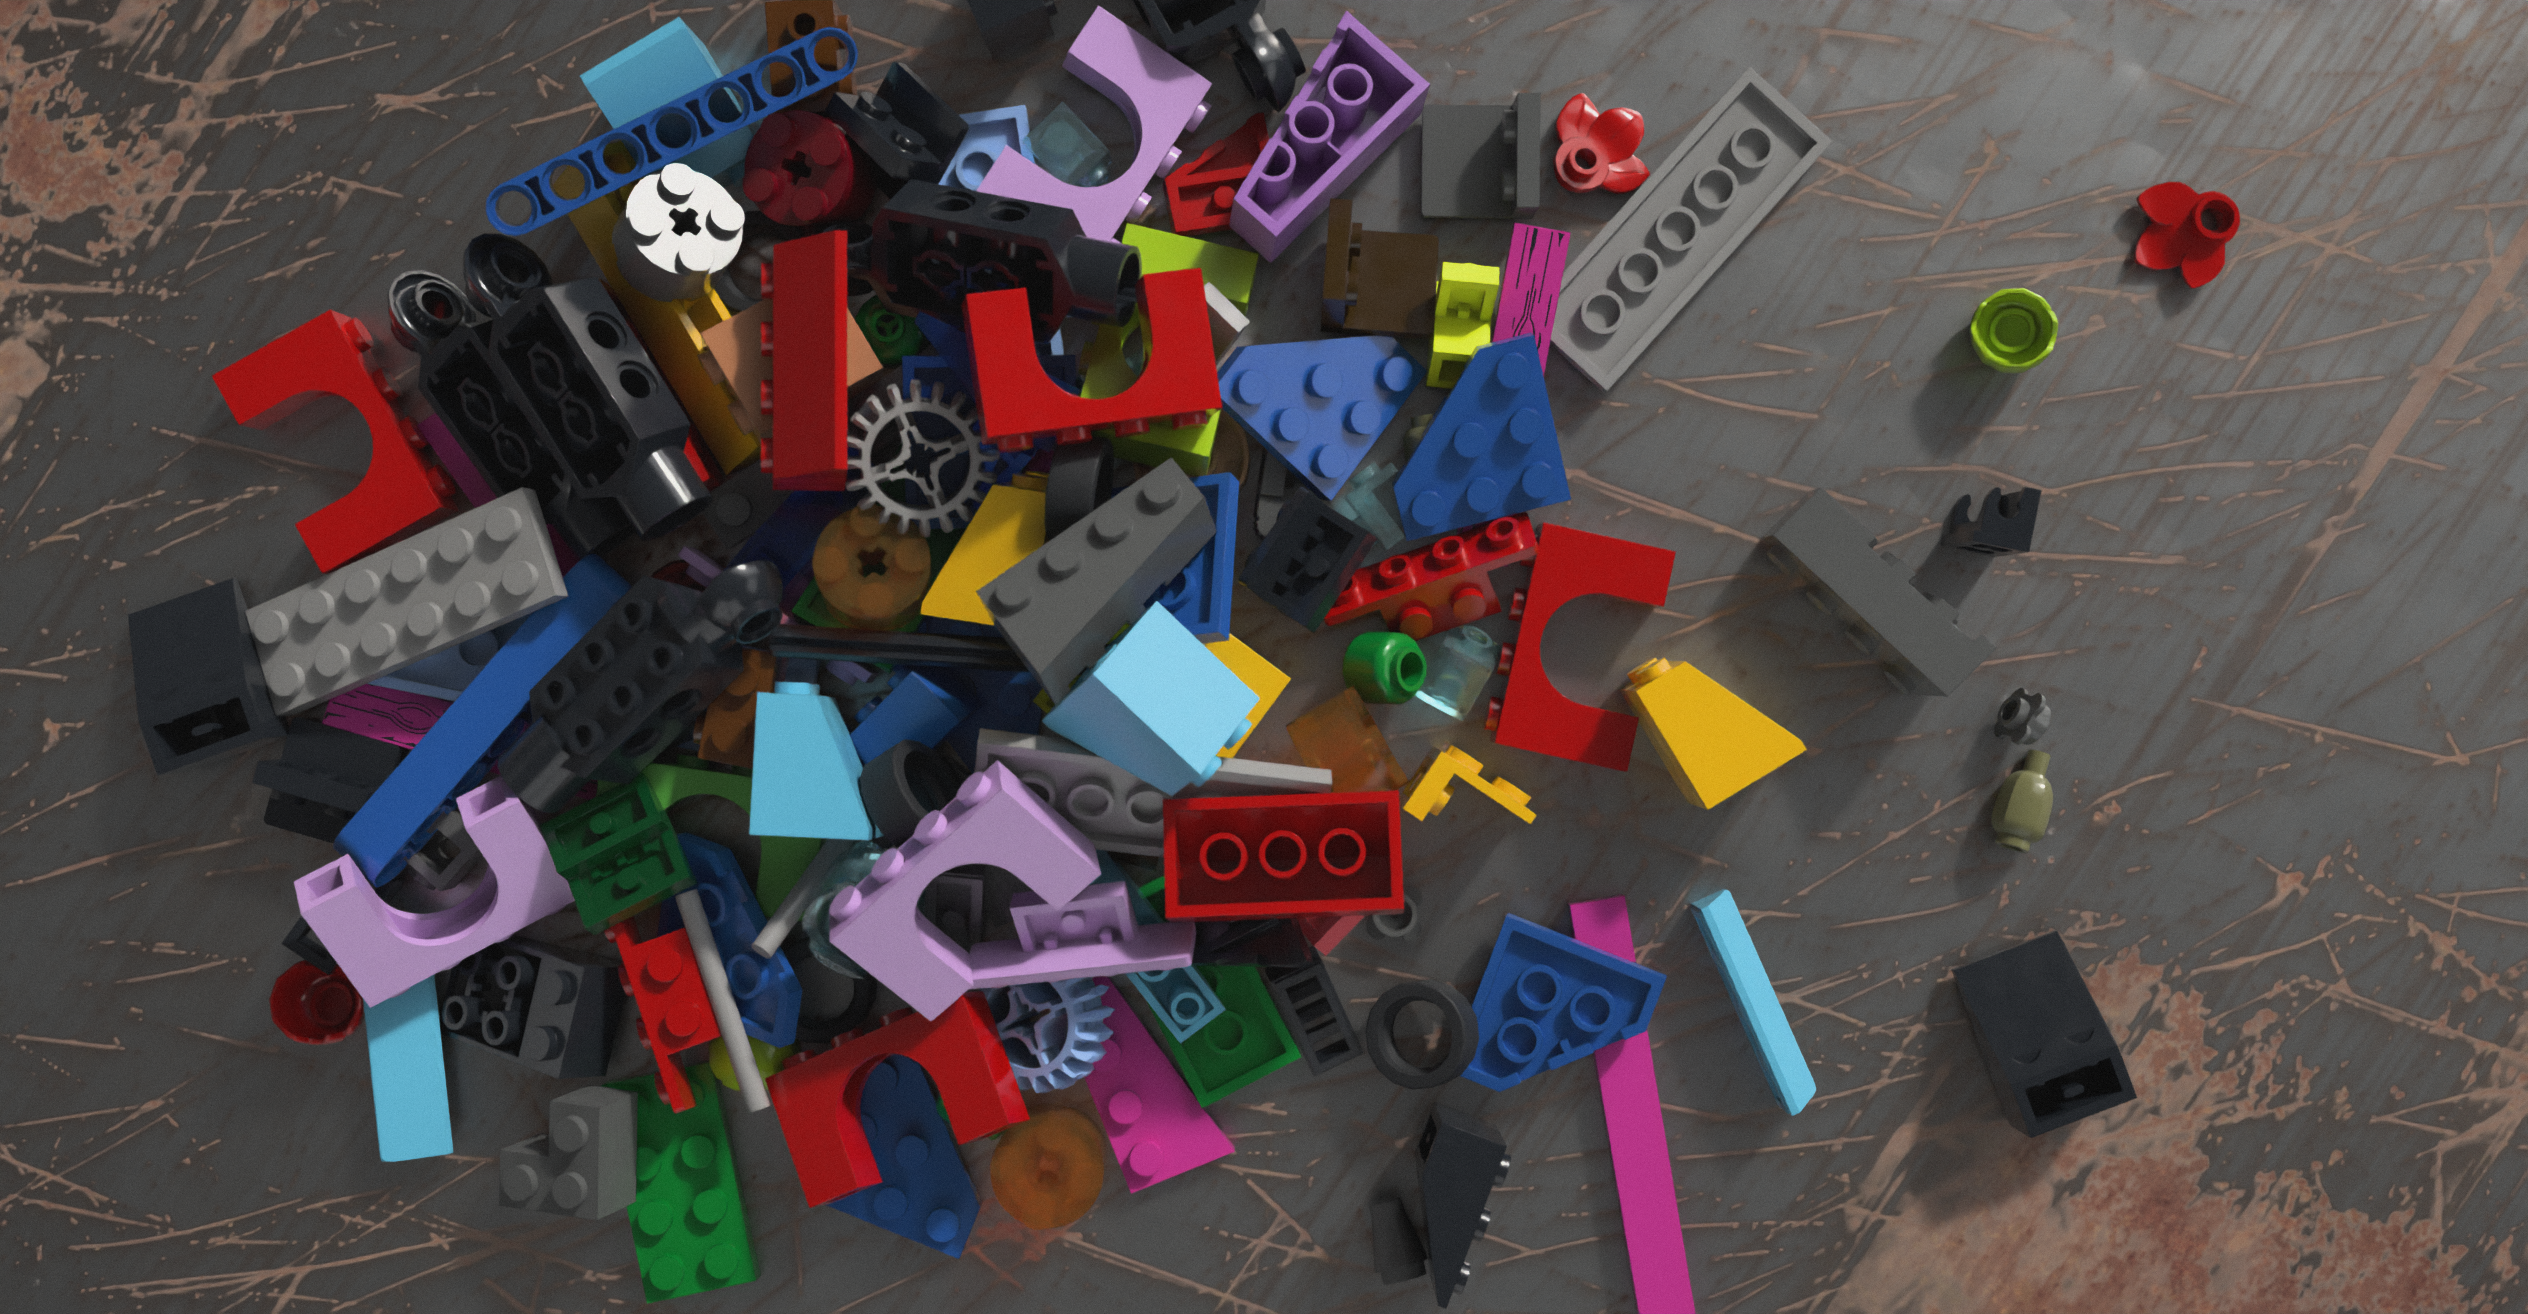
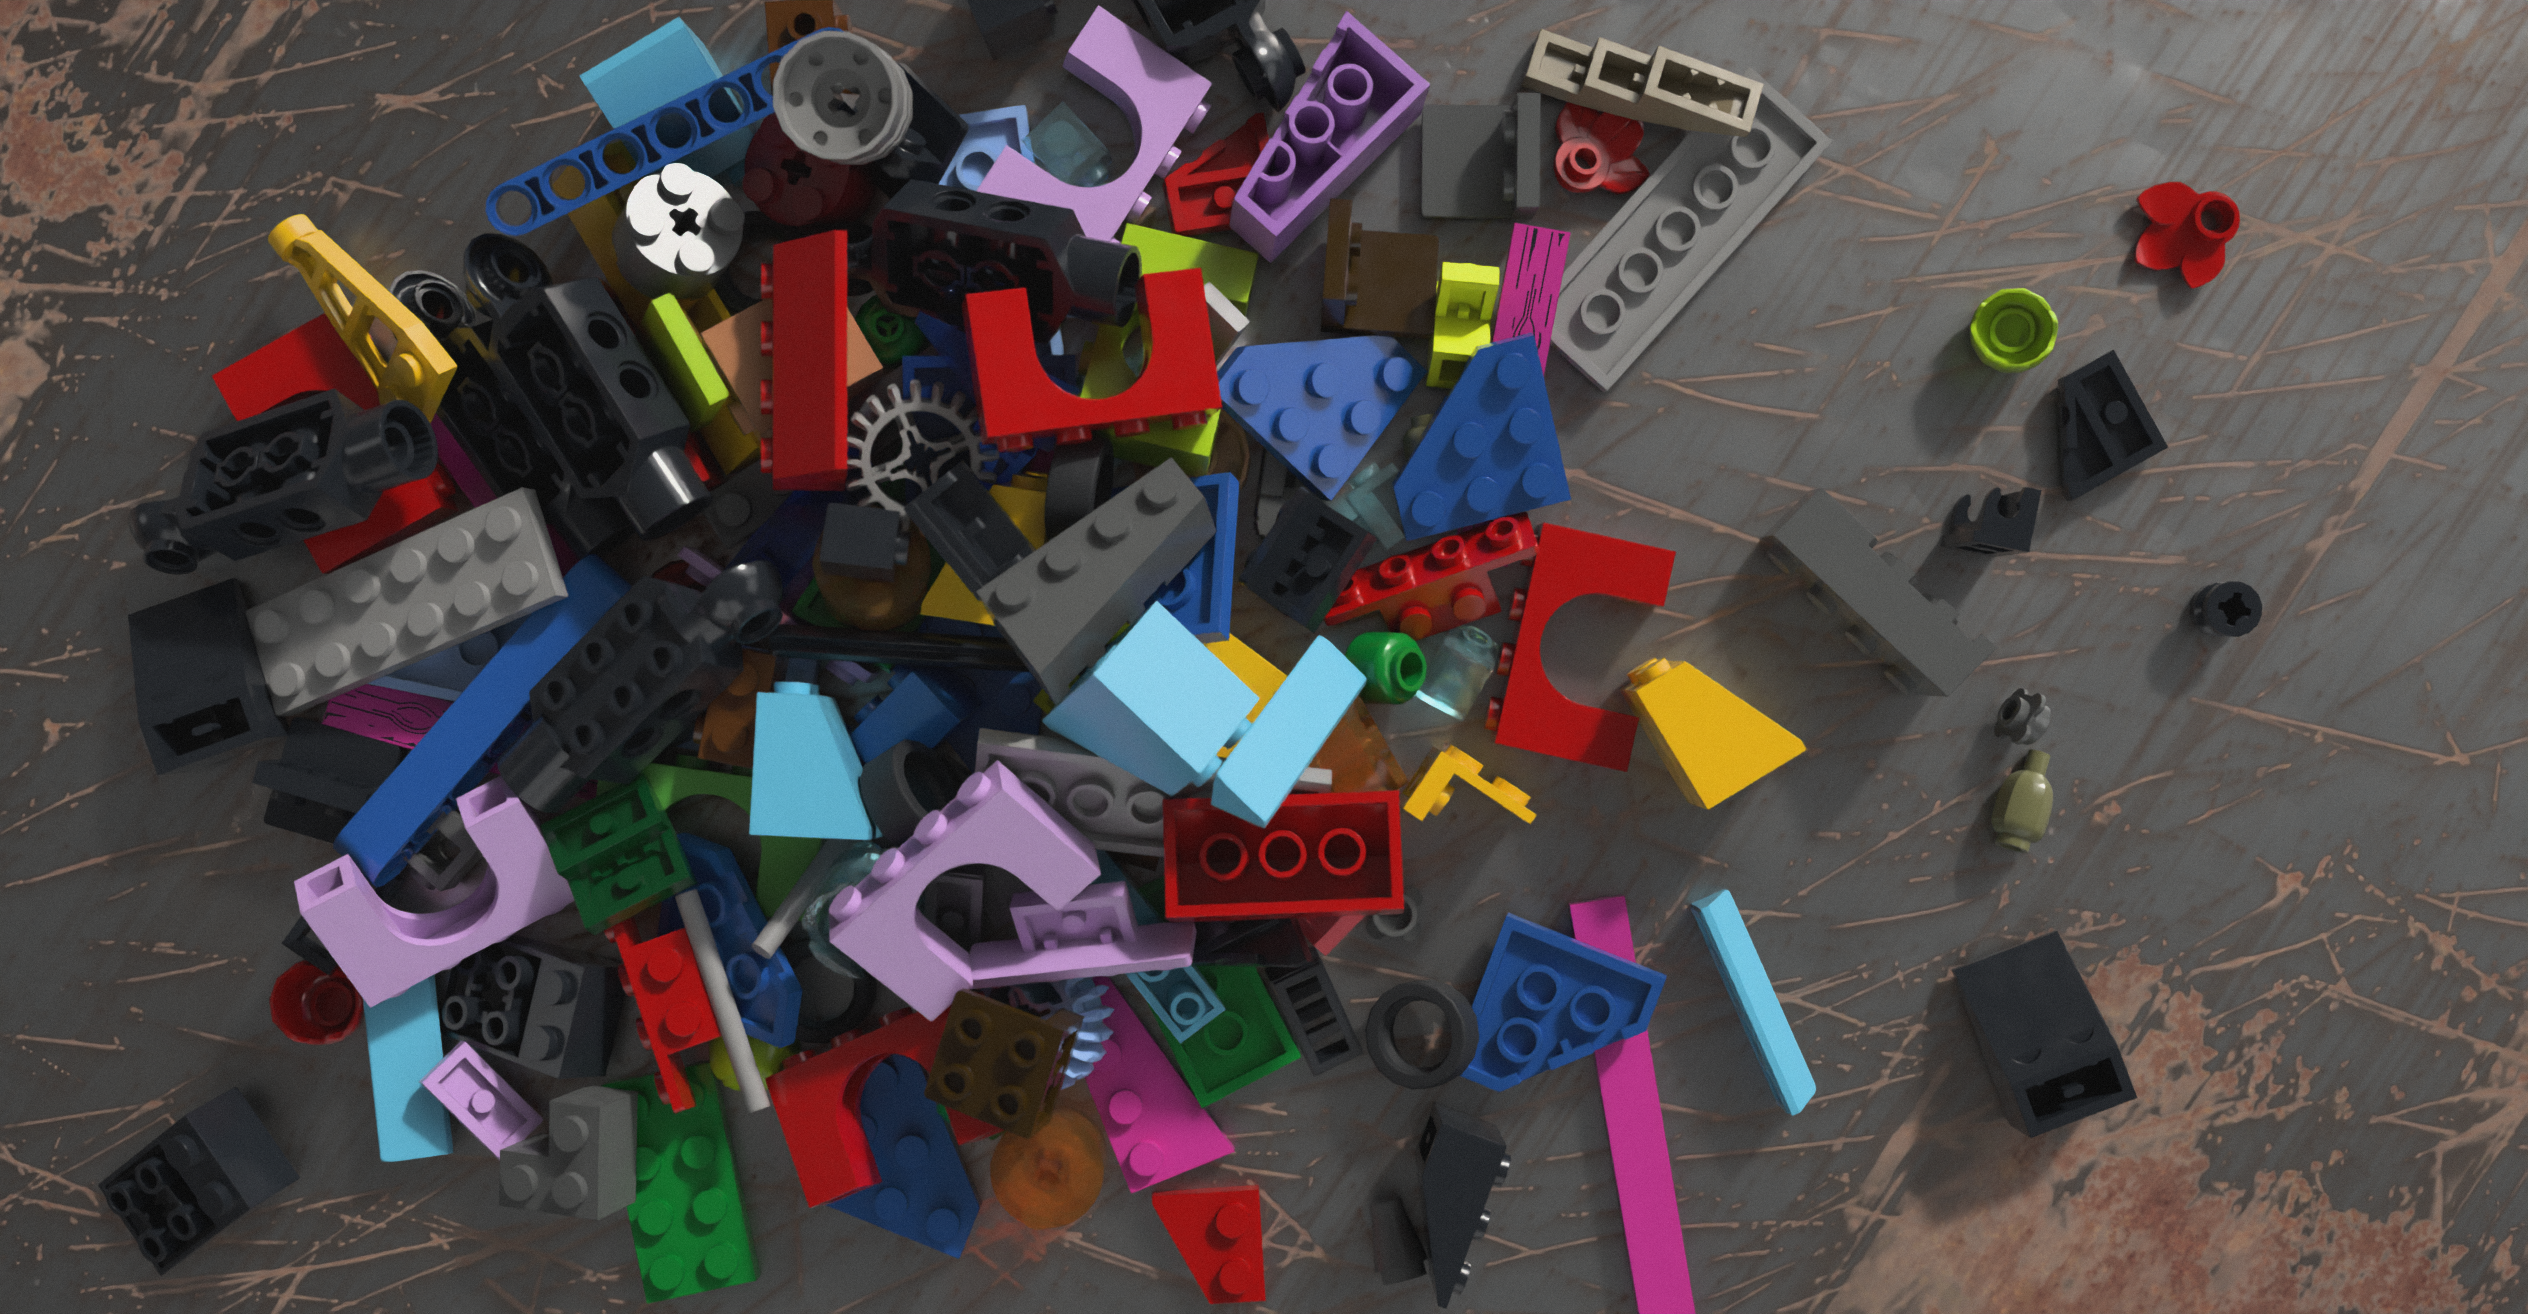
(198, 1180): none -> black slope
(284, 479): none -> black brick
(419, 364): none -> yellow plate
(480, 1099): none -> lavender plate
(681, 361): none -> lime tile
(810, 89): none -> light grey wheel
(863, 542): none -> black brick
(968, 527): none -> black hinge
(1002, 1062): none -> dark brown bracket
(1218, 1239): none -> red wing
(1287, 734): none -> medium azure slope
(1642, 87): none -> dark tan slope
(2102, 425): none -> black wing
(2211, 609): none -> black wheel

